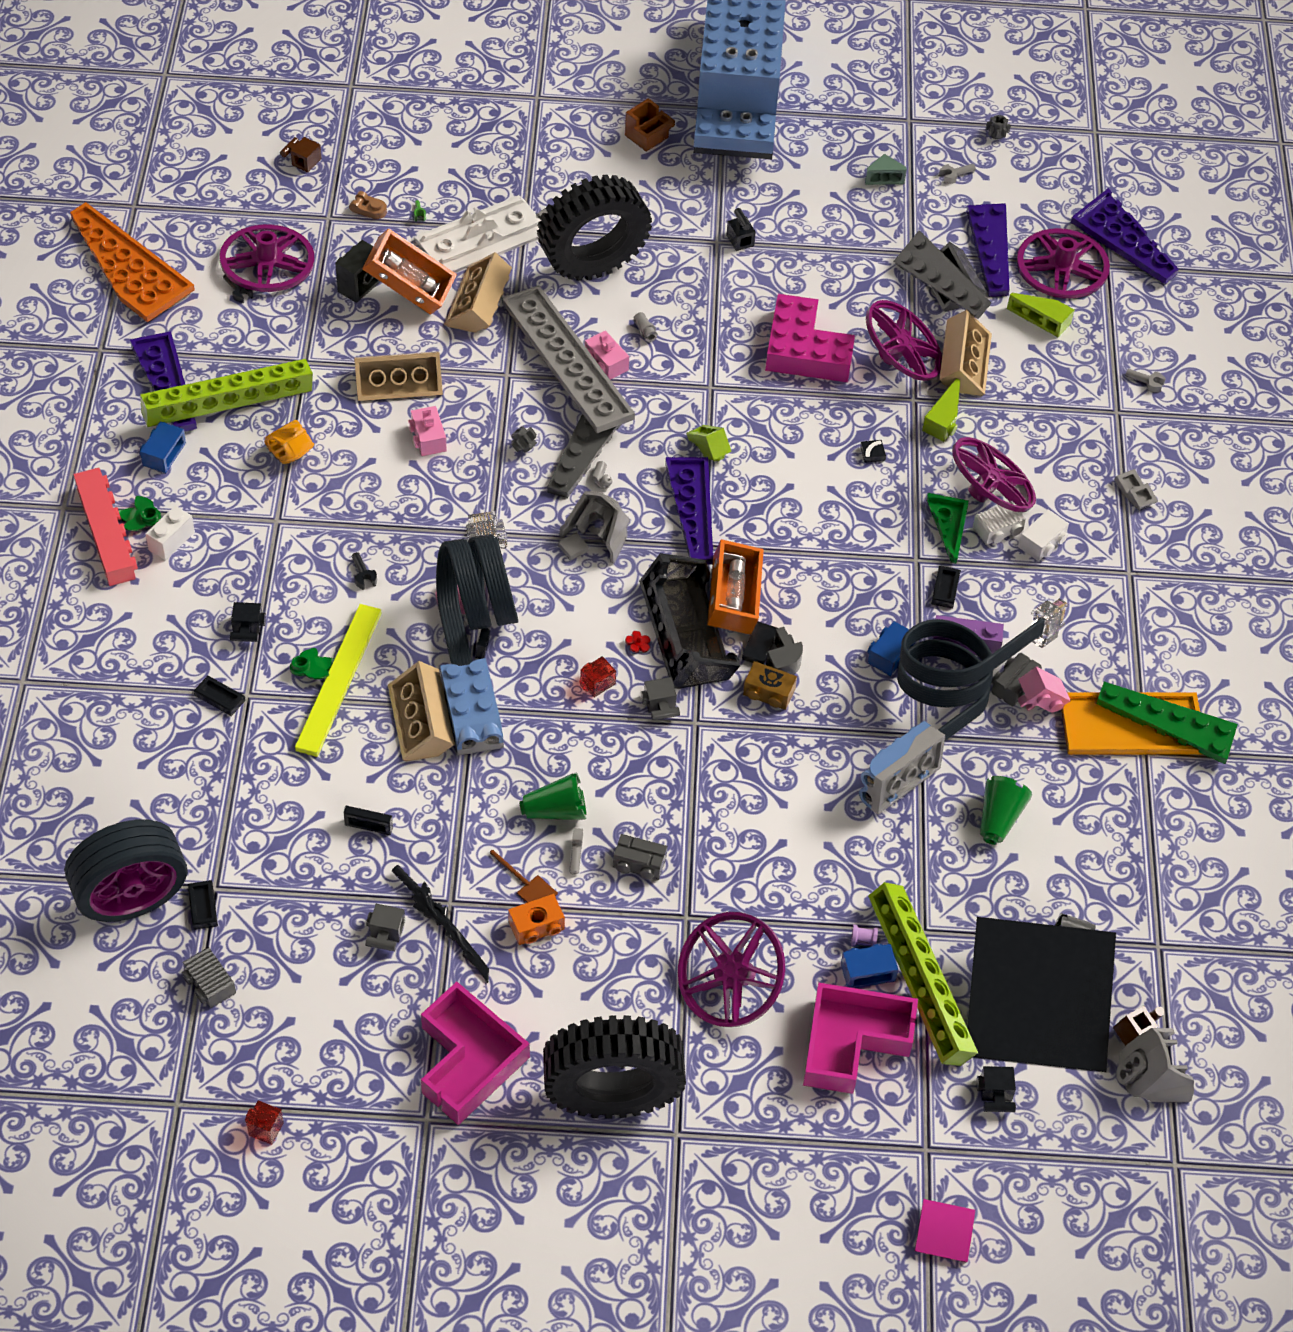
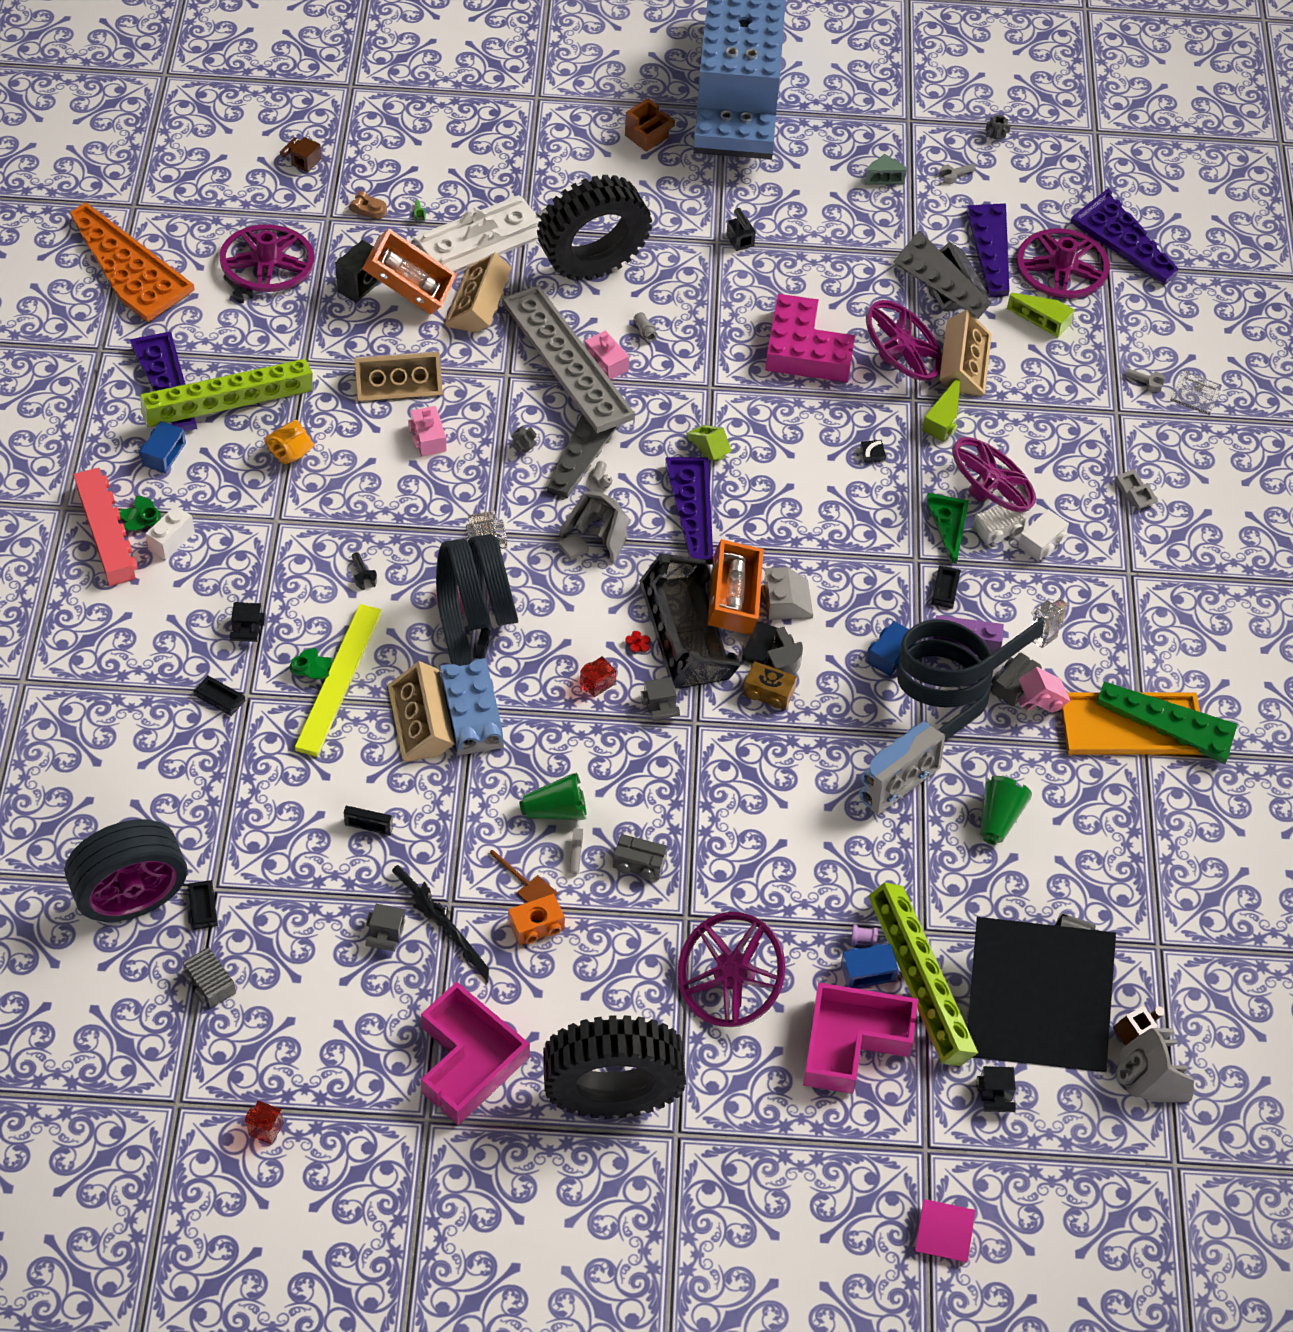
(786, 594): none -> light grey slope
(1196, 392): none -> clear panel

